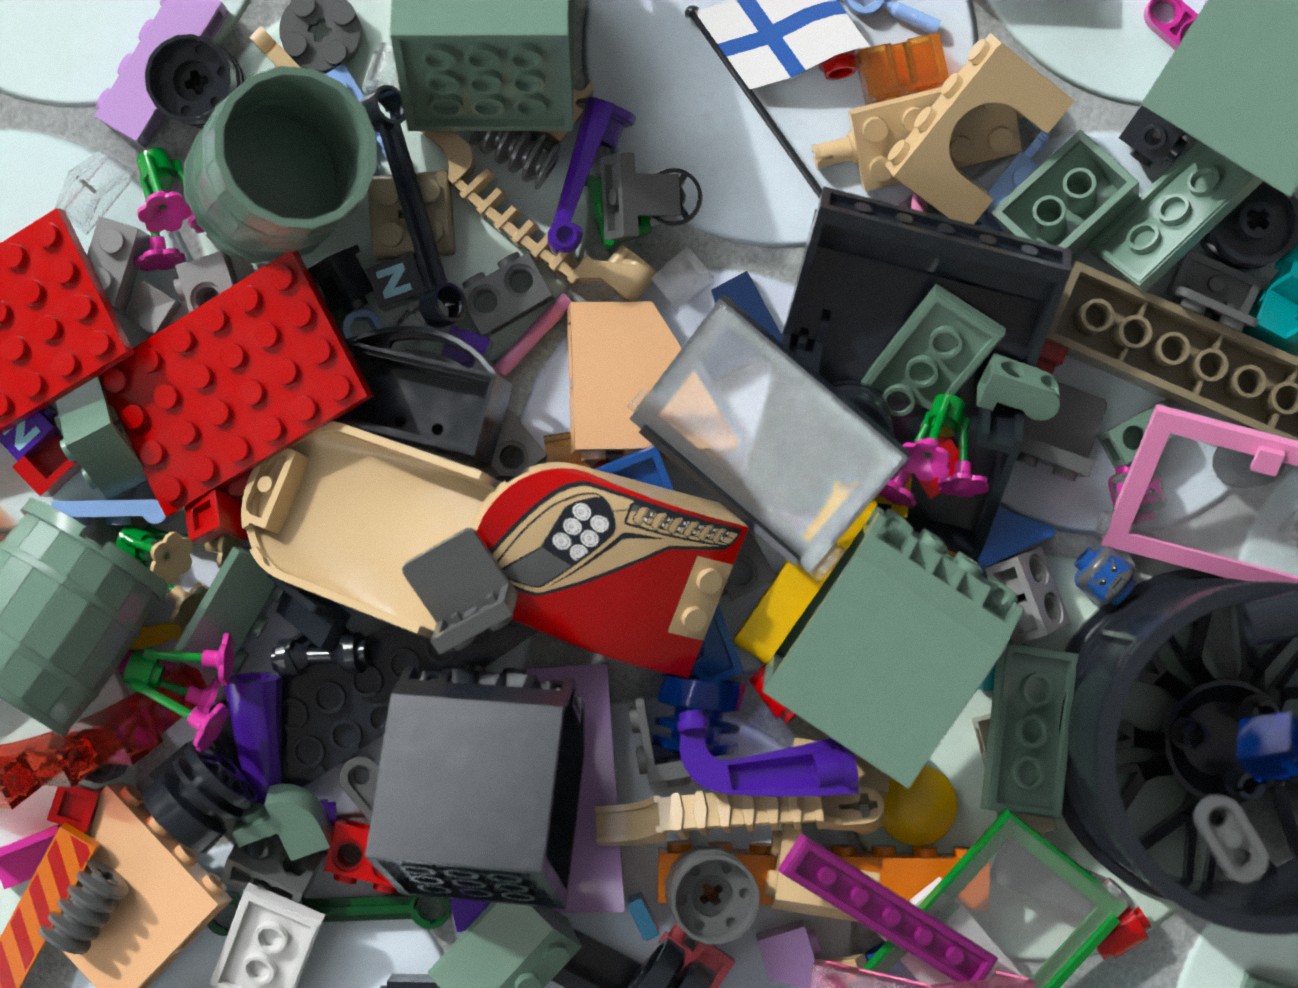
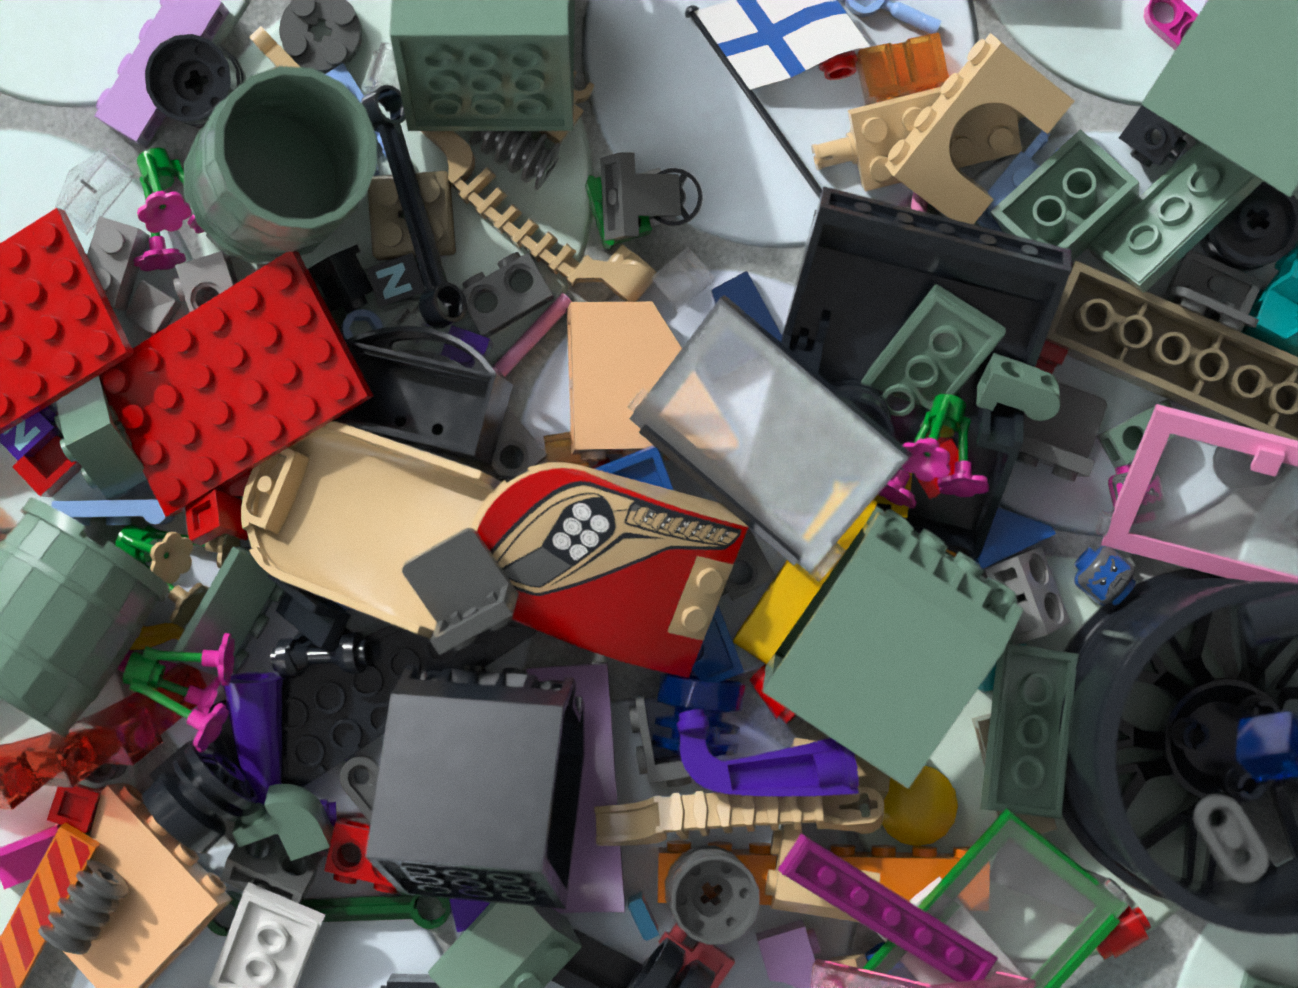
(600, 125): dark purple animal -> none

